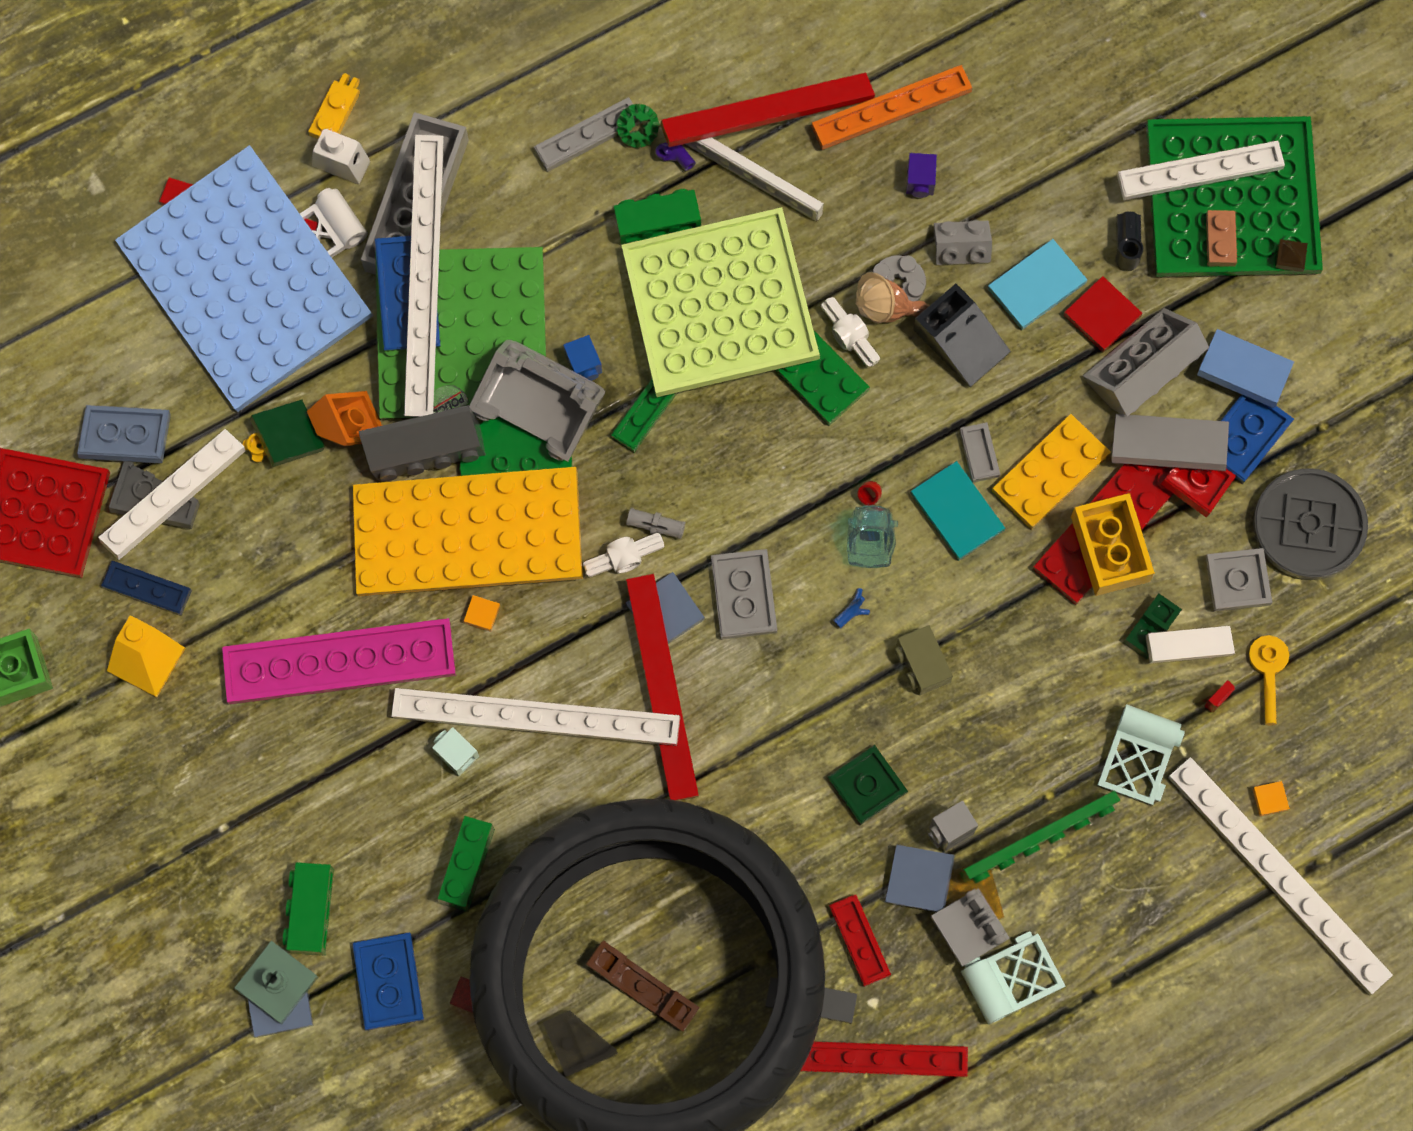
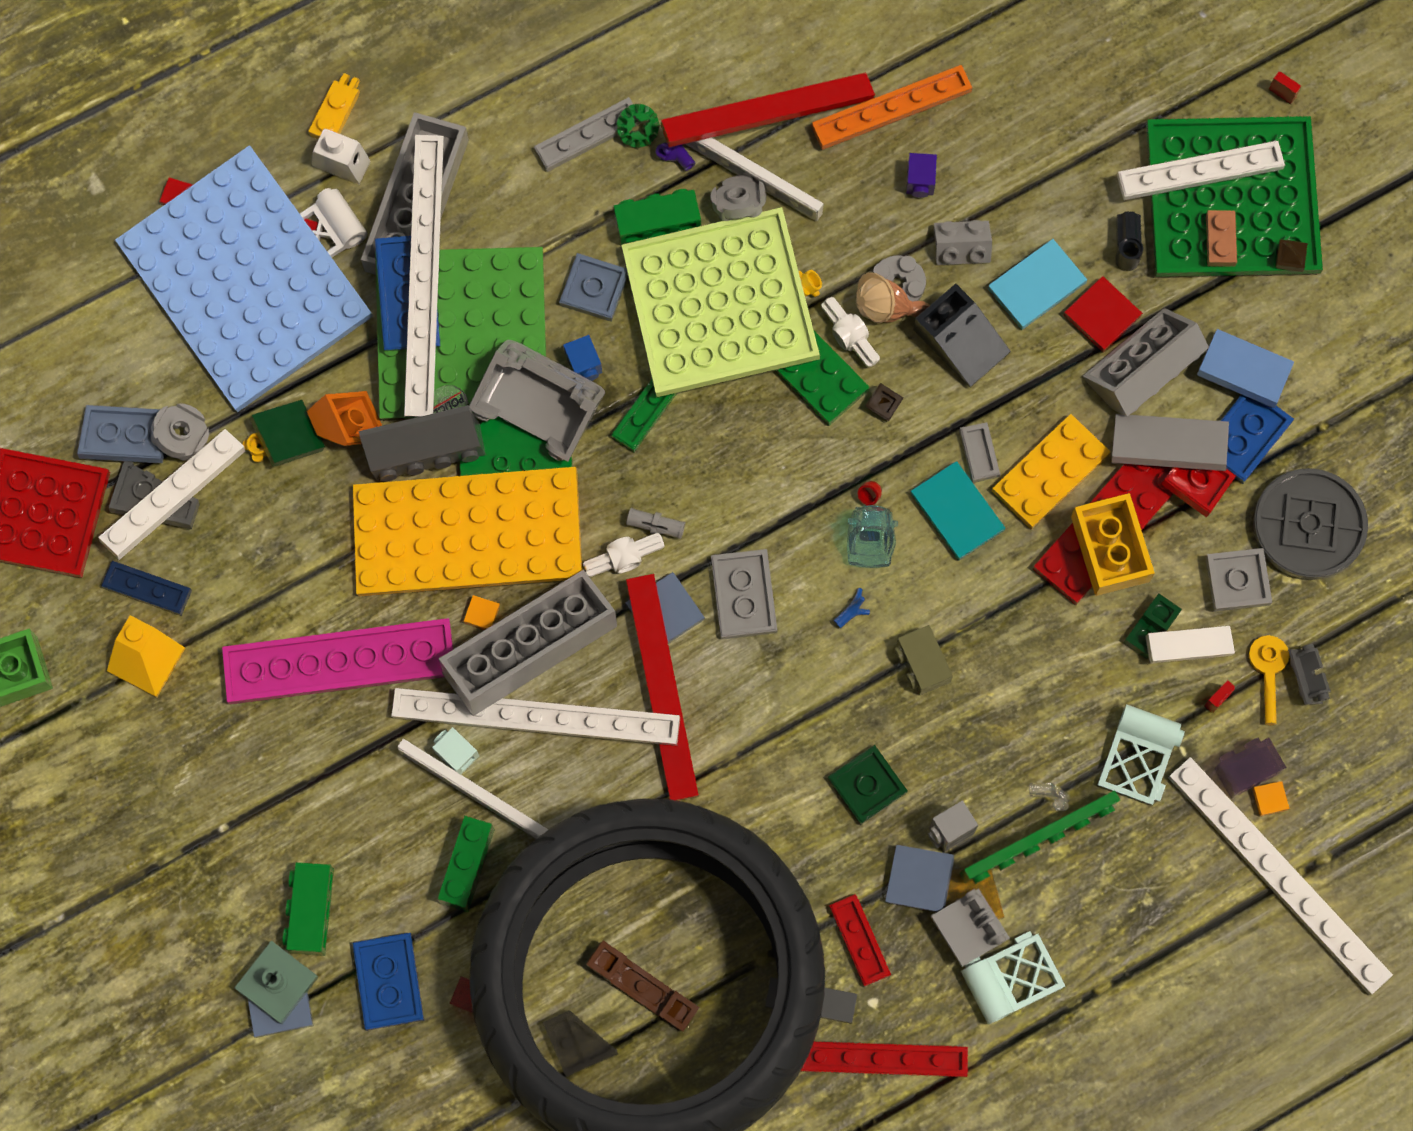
(175, 445): none -> light grey plate
(471, 789): none -> white tile
(528, 642): none -> light grey brick
(594, 287): none -> sand blue tile
(730, 207): none -> light grey plate
(811, 283): none -> yellow plate
(884, 402): none -> dark brown tile
(1052, 791): none -> clear arm
(1250, 767): none -> brick
(1285, 87): none -> red tile
(1312, 687): none -> dark grey hinge

